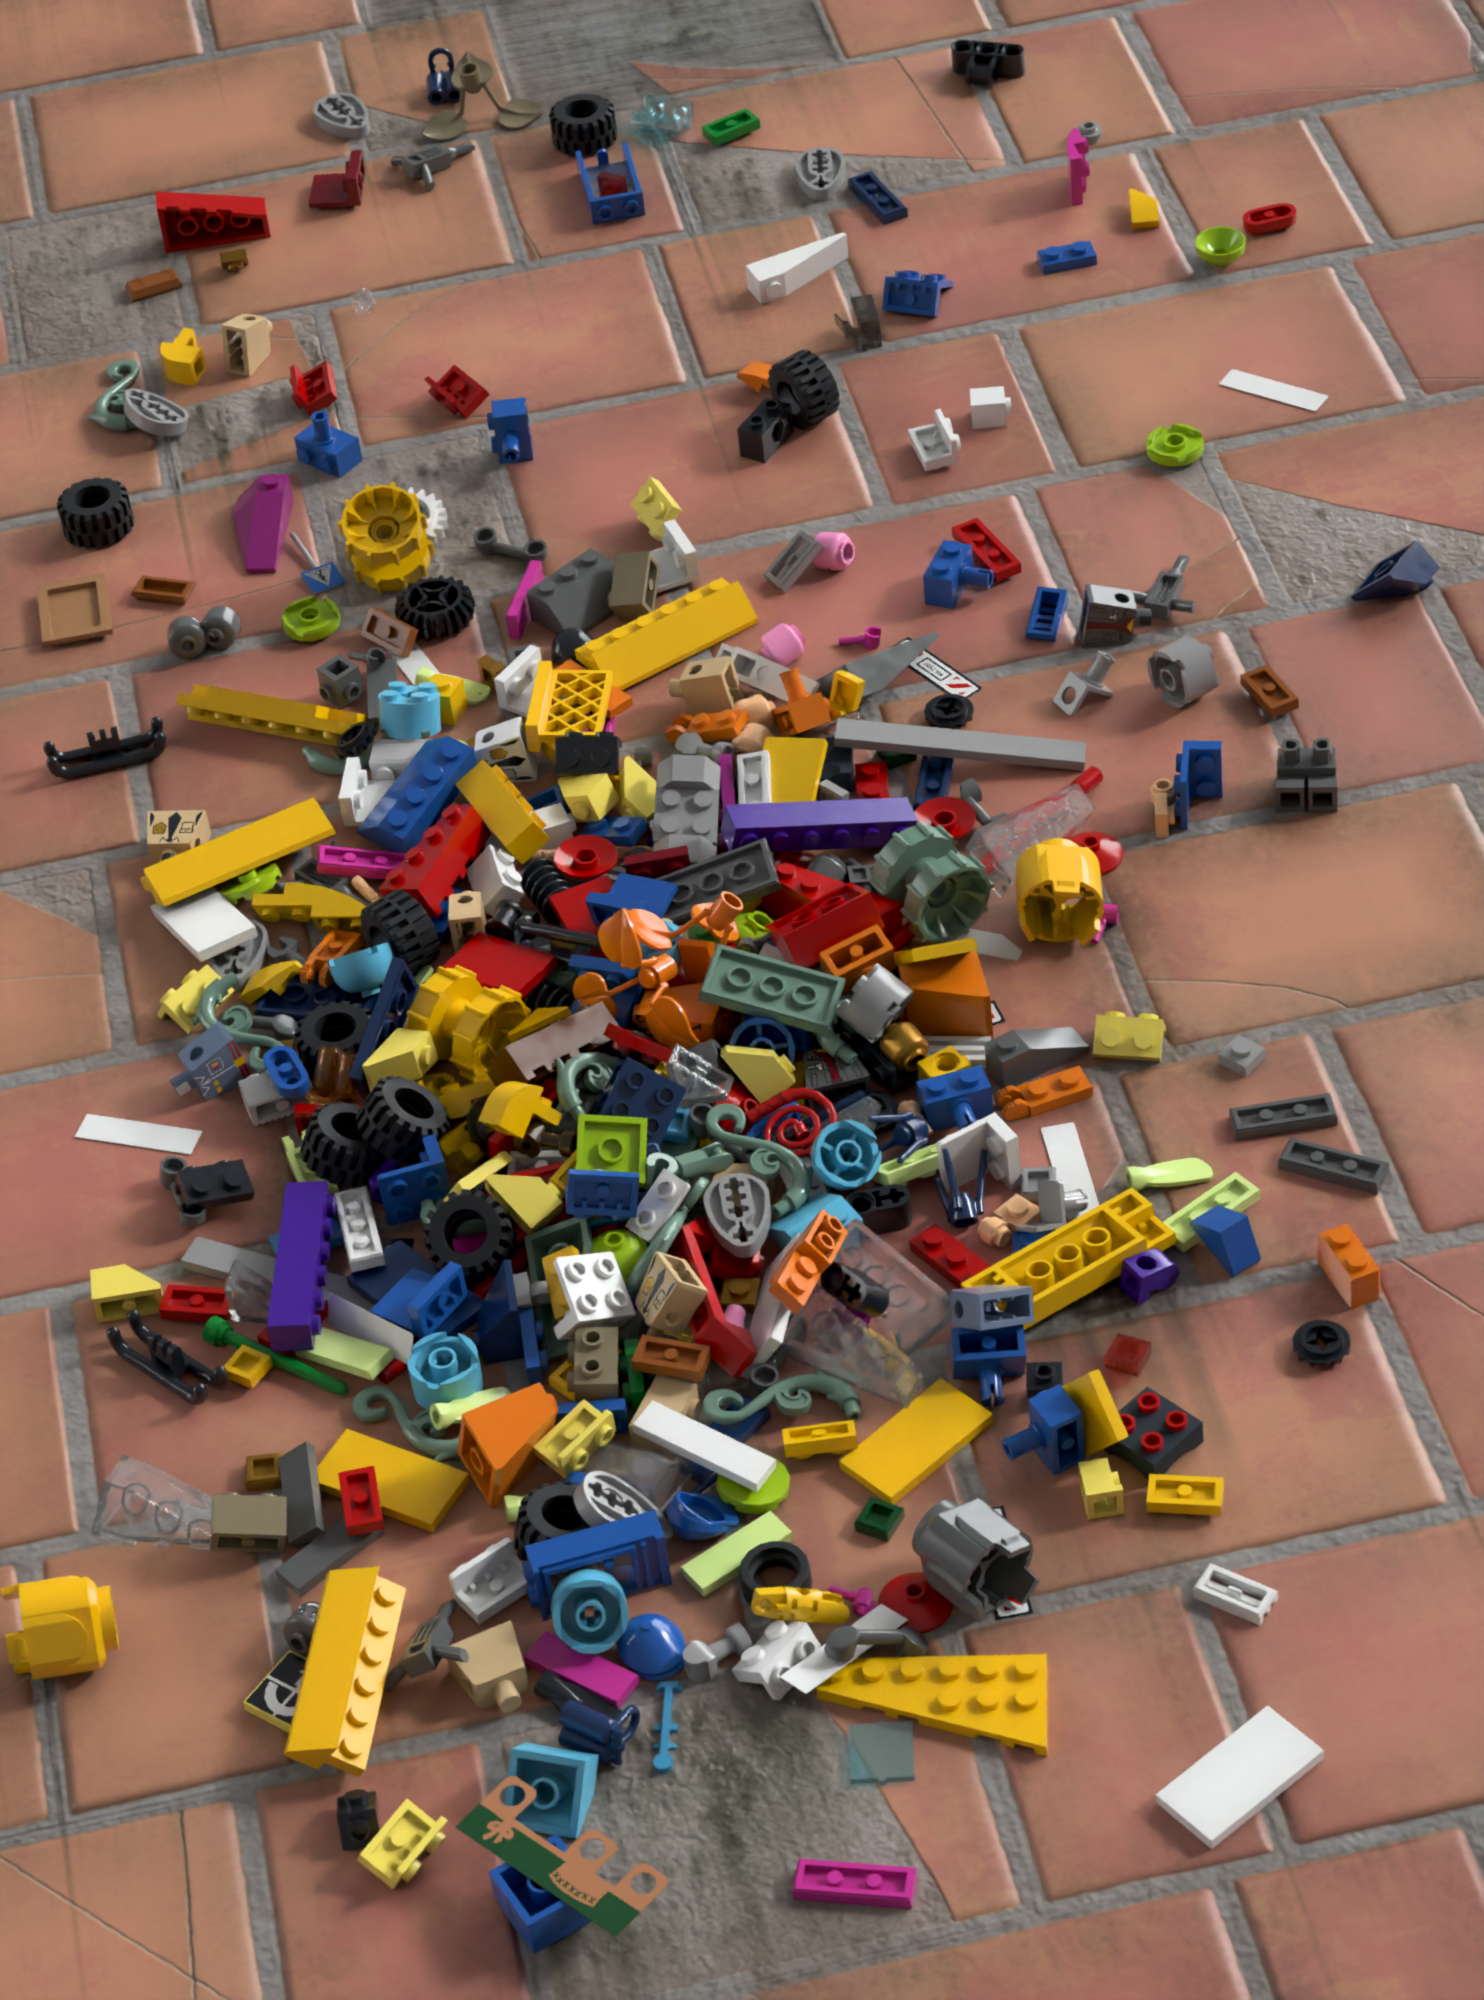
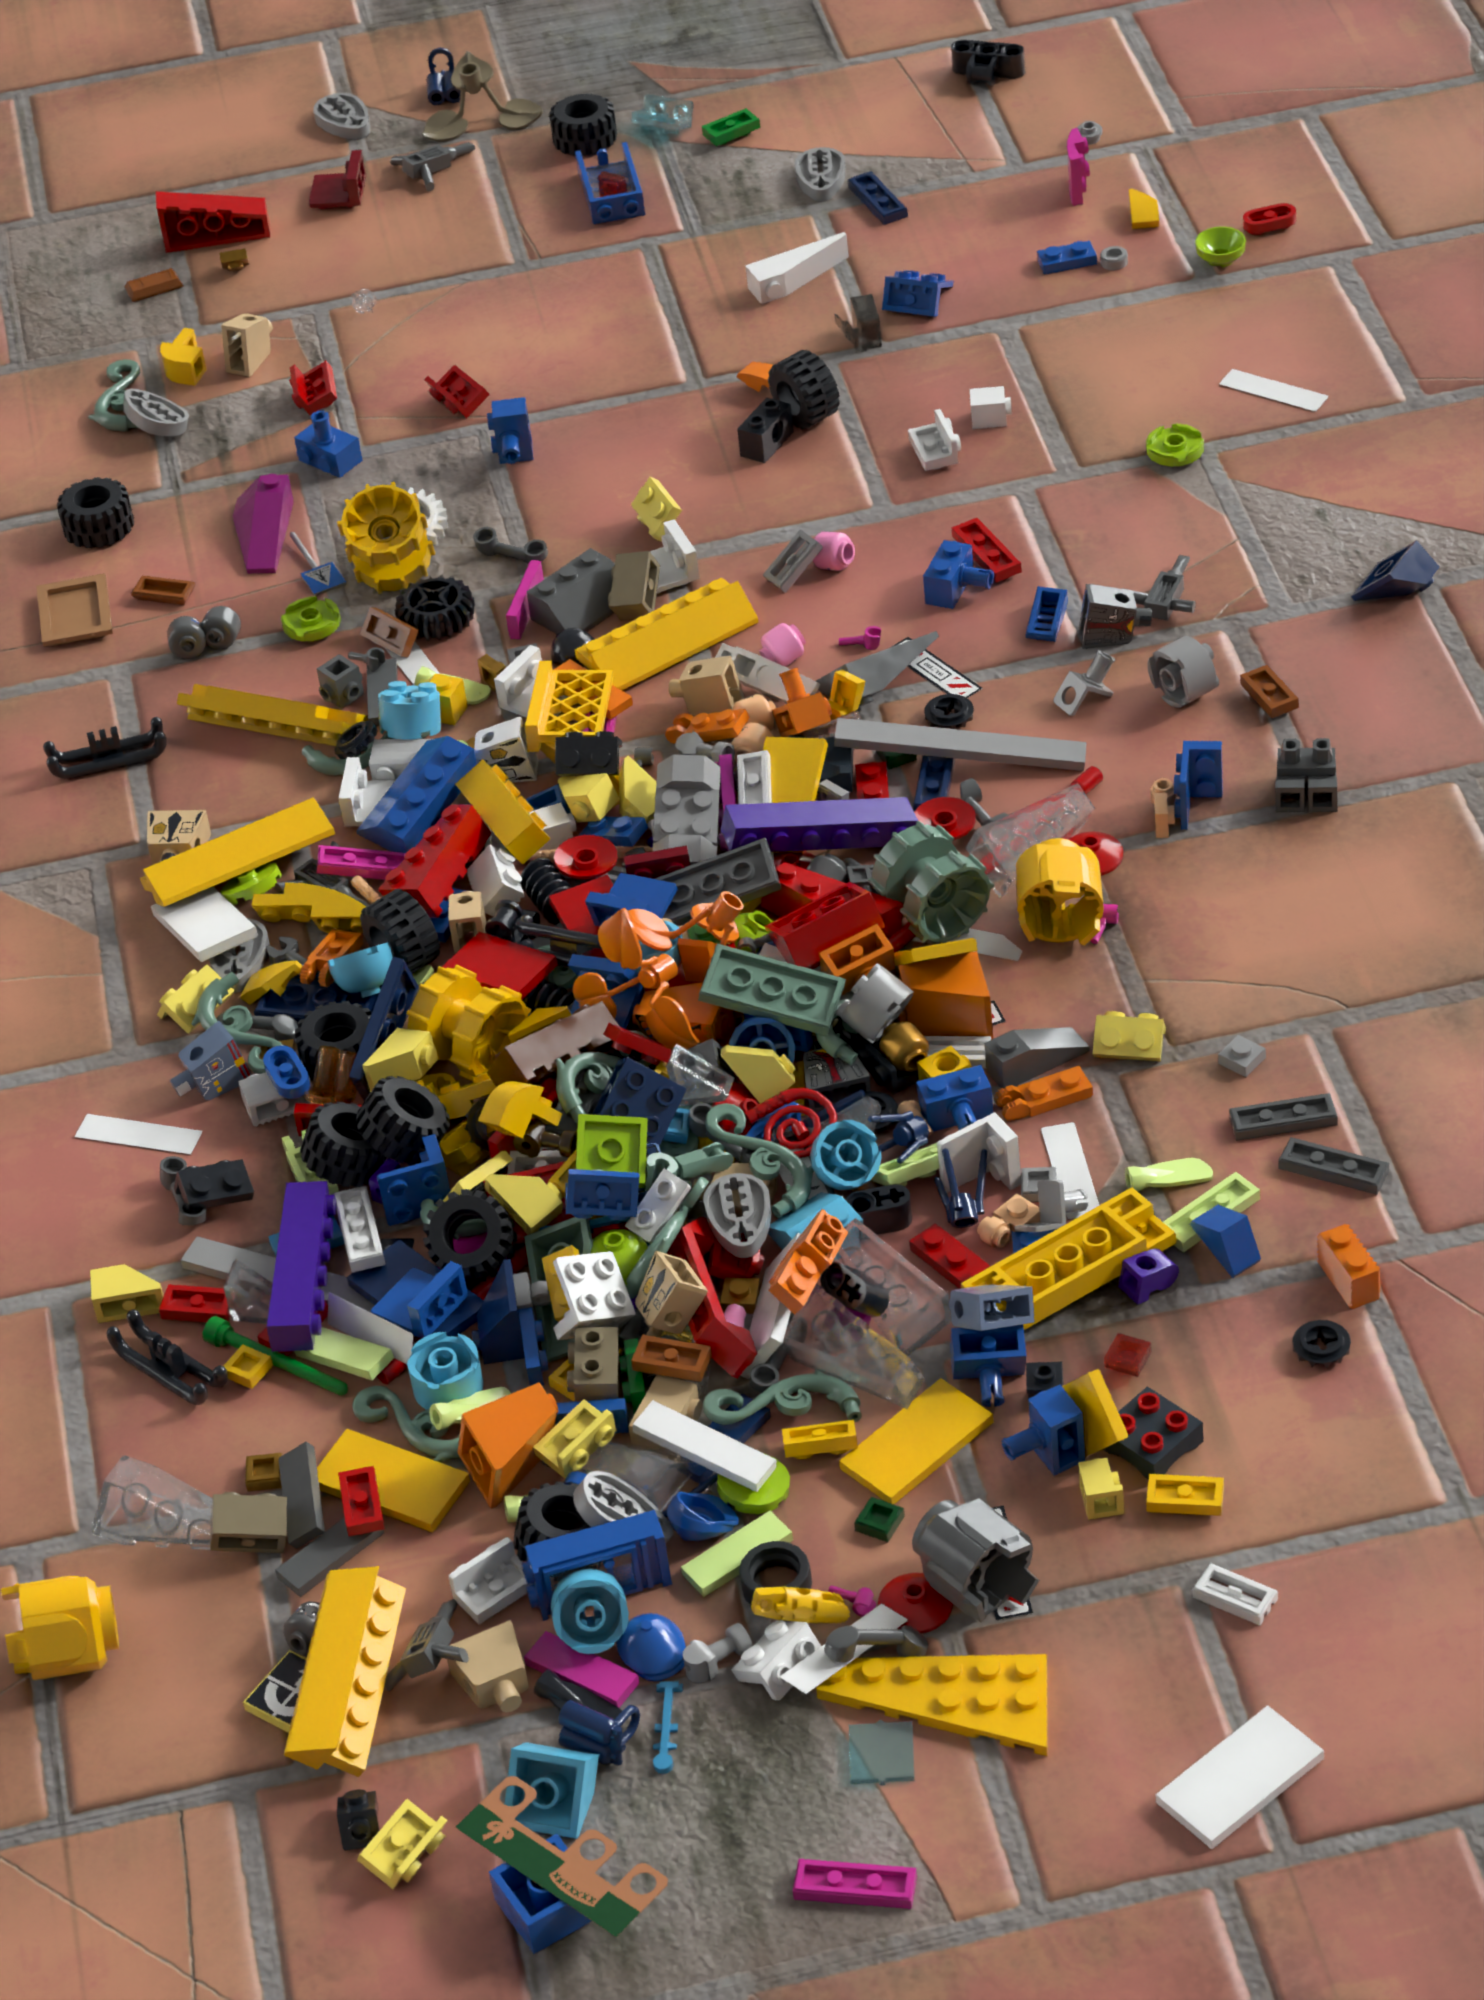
(1113, 258): none -> light grey tile

